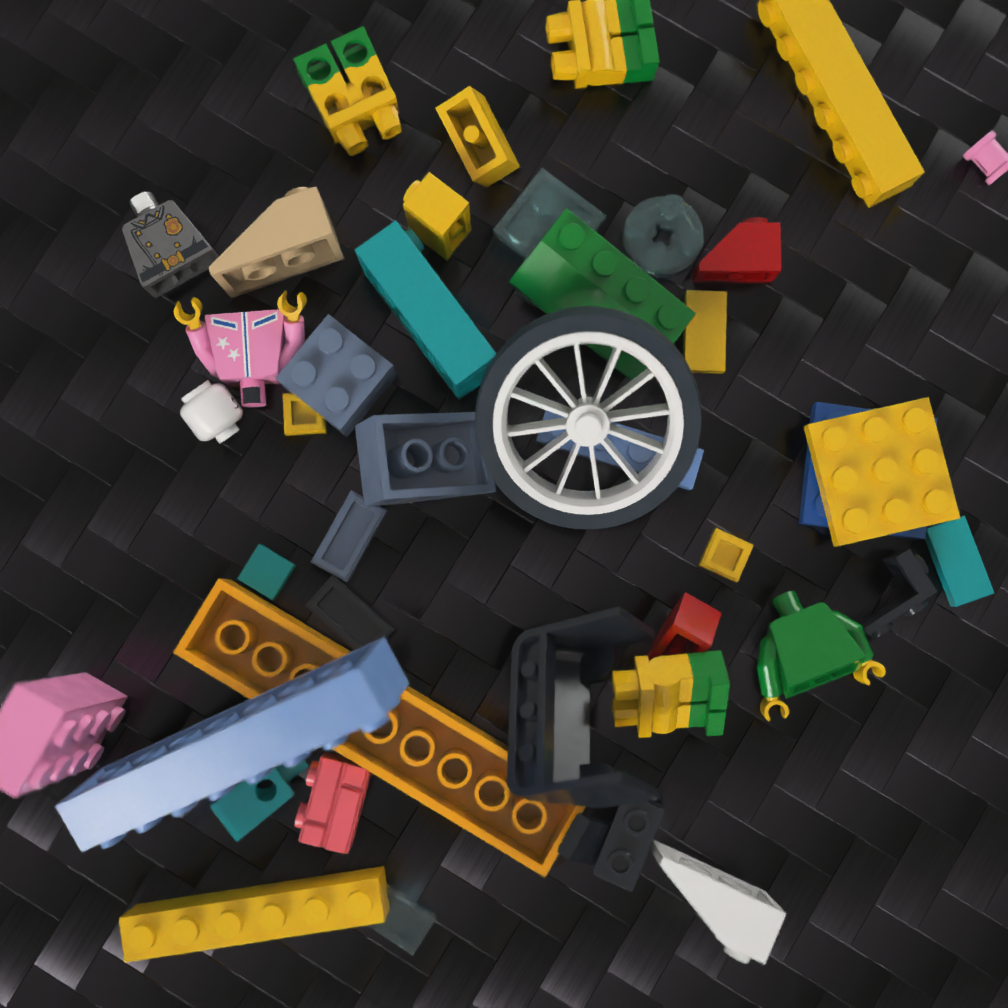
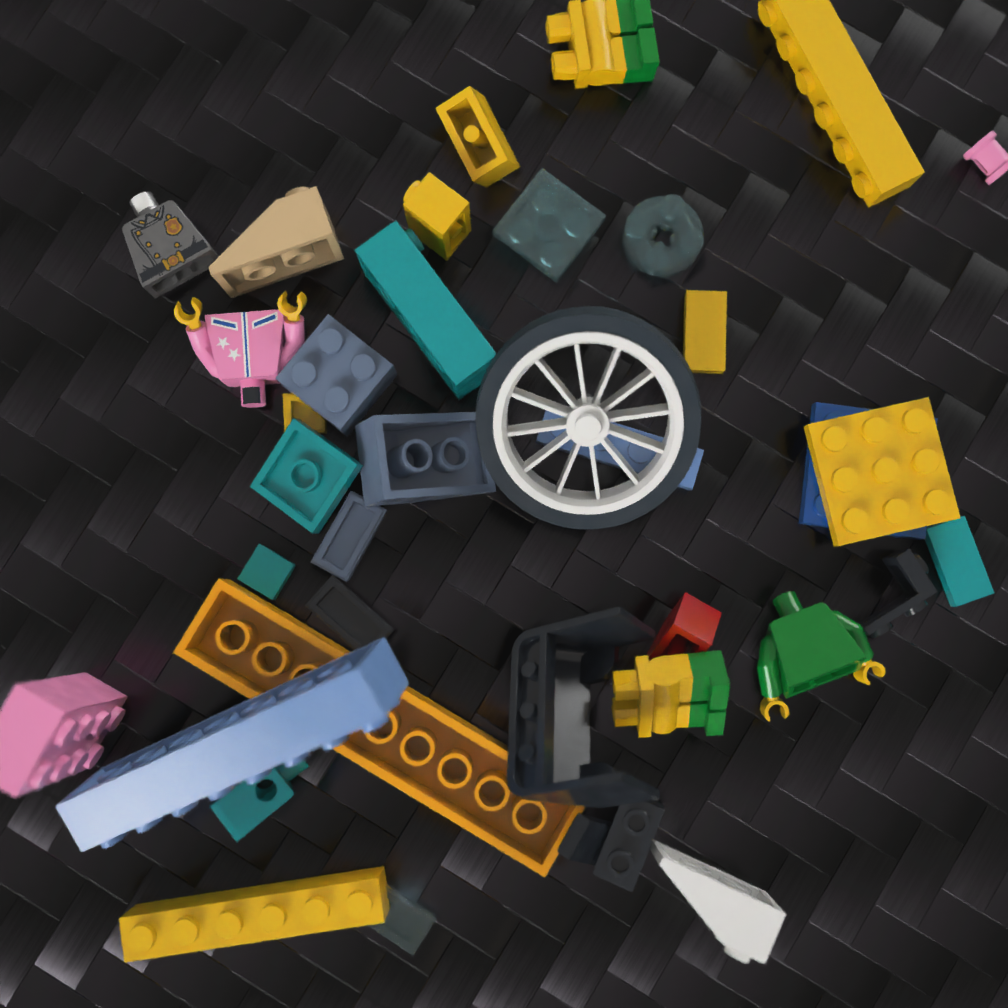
(211, 412): white head -> none
(306, 476): none -> teal plate
(334, 803): coral brick -> none
(352, 105): yellow hips -> none
(583, 269): green slope -> none
(725, 555): yellow tile -> none
(744, 254): red slope -> none

